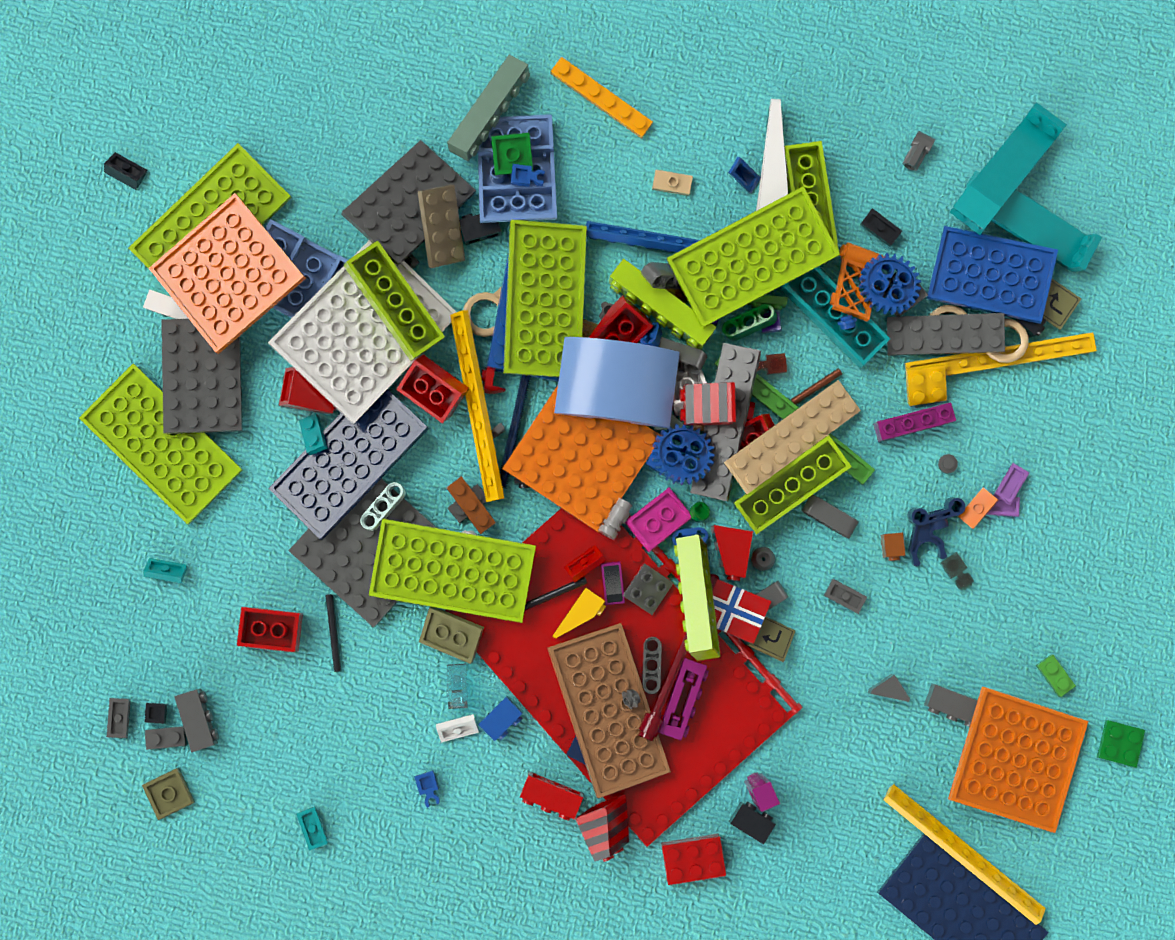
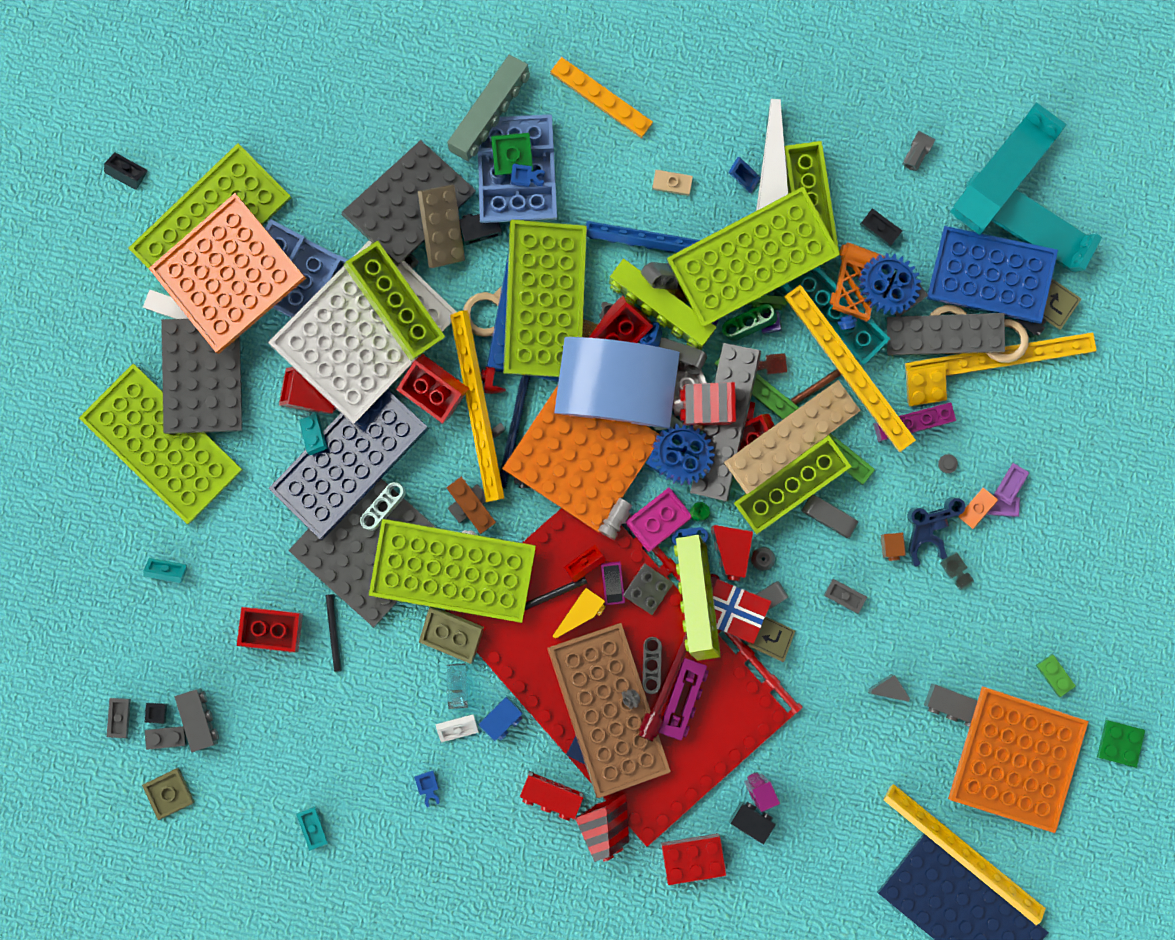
(850, 368): none -> yellow plate

